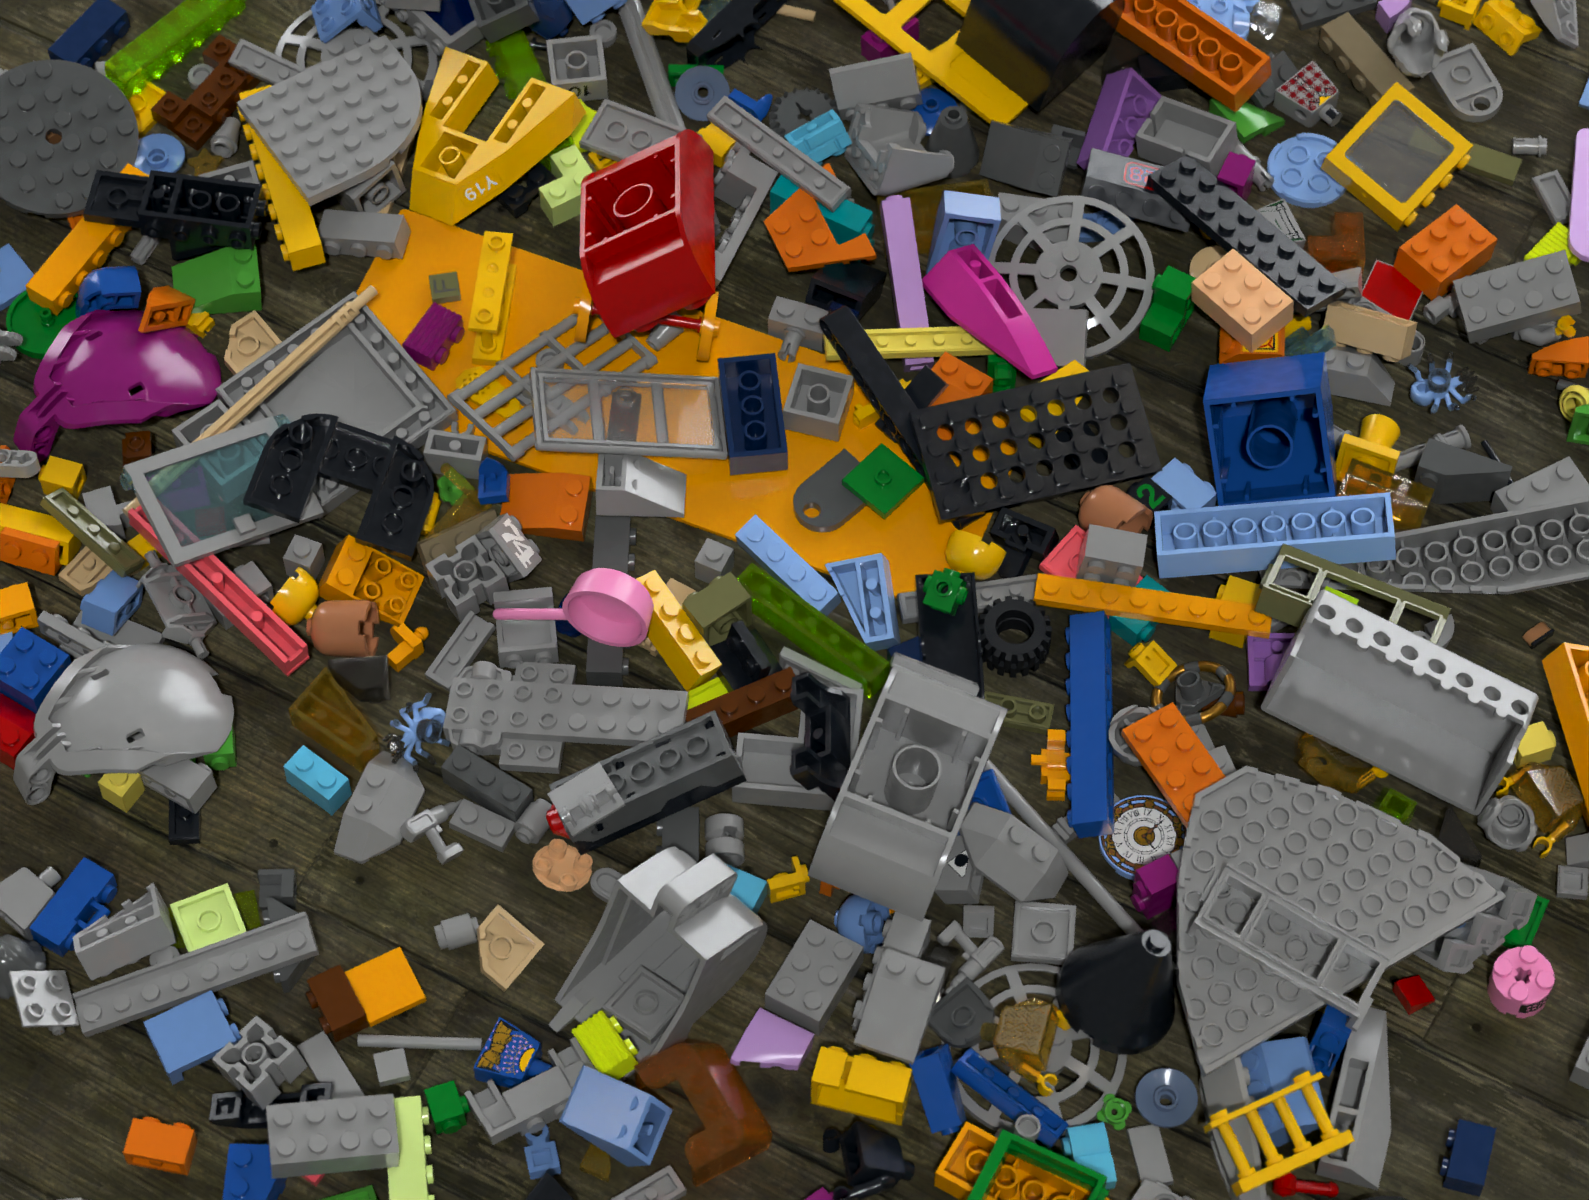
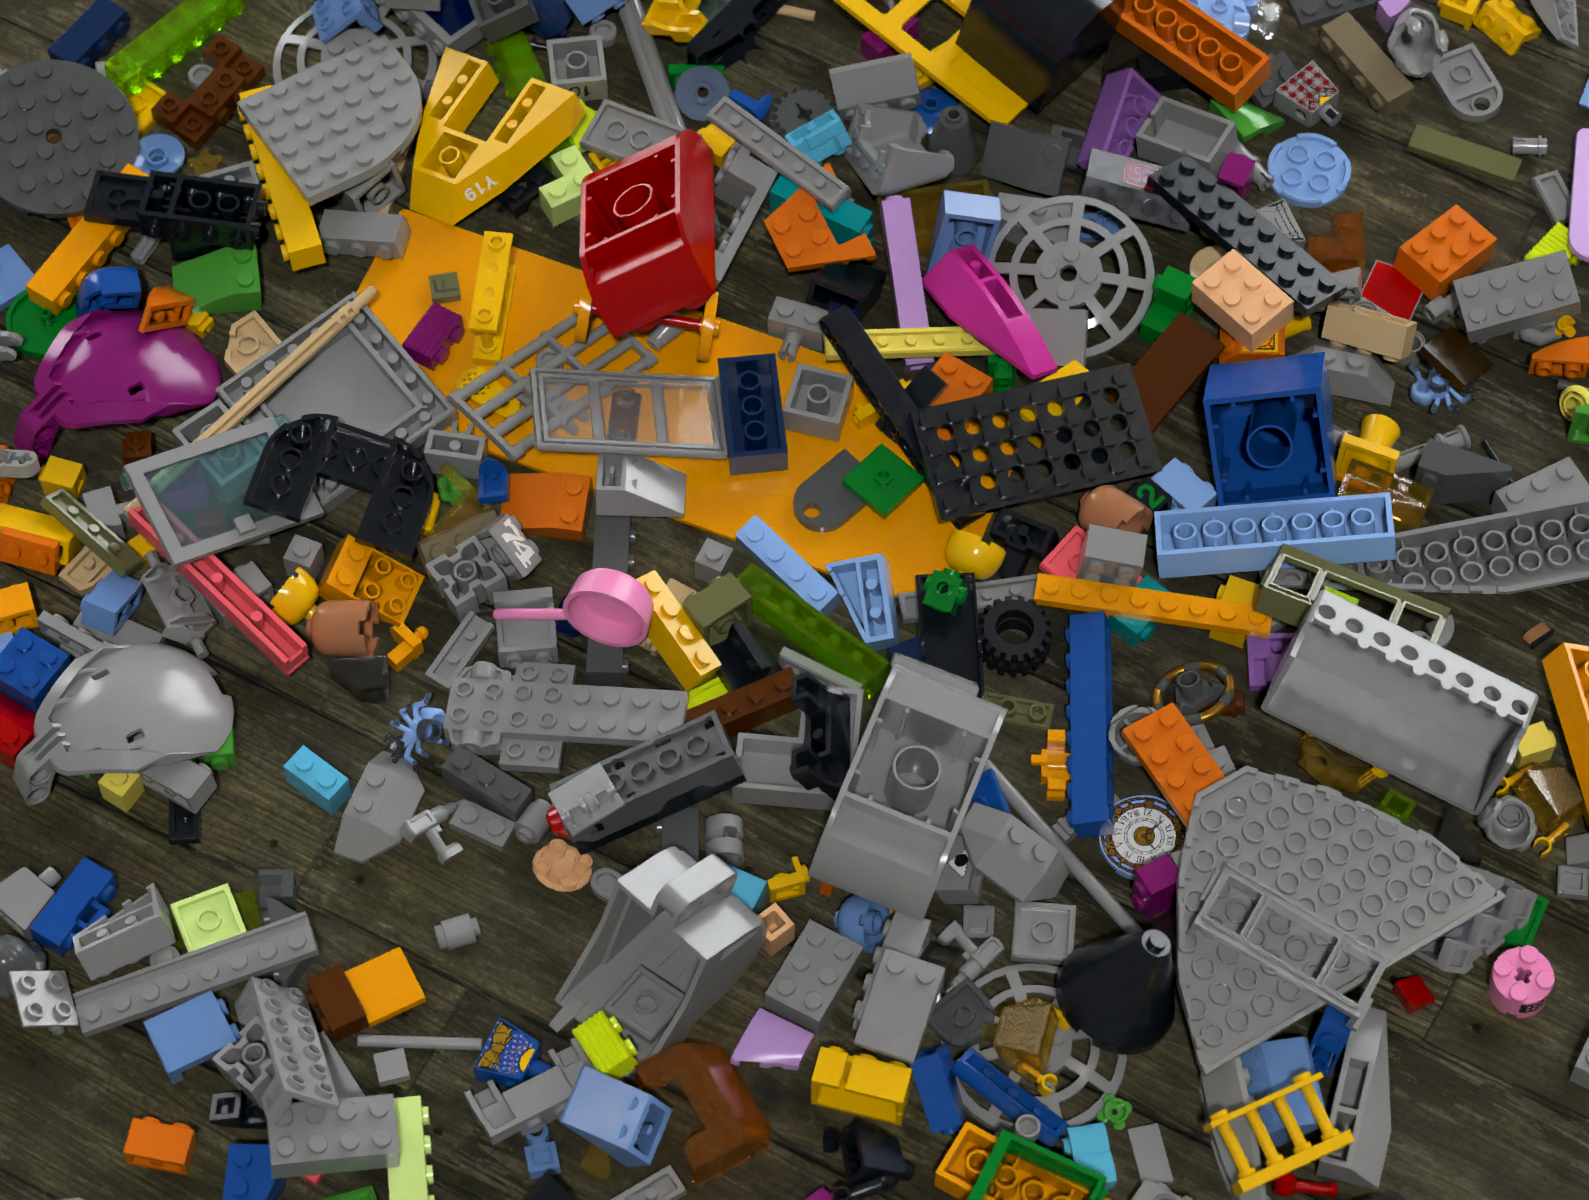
(226, 138): light grey cone -> none
(262, 63): light grey tile -> none
(291, 1044): none -> light grey bracket
(334, 722): clear yellow wedge -> none
(446, 1107): green brick -> none
(505, 947): tan plate -> none
(780, 929): none -> light nougat brick
(1151, 662): yellow bracket -> none
(1170, 1085): sand blue dish -> none
(1173, 367): none -> reddish brown tile
(1302, 343): clear light blue tile -> none
(1397, 157): piece -> none
(1455, 358): none -> dark brown tile
(1468, 1157): dark blue brick -> none

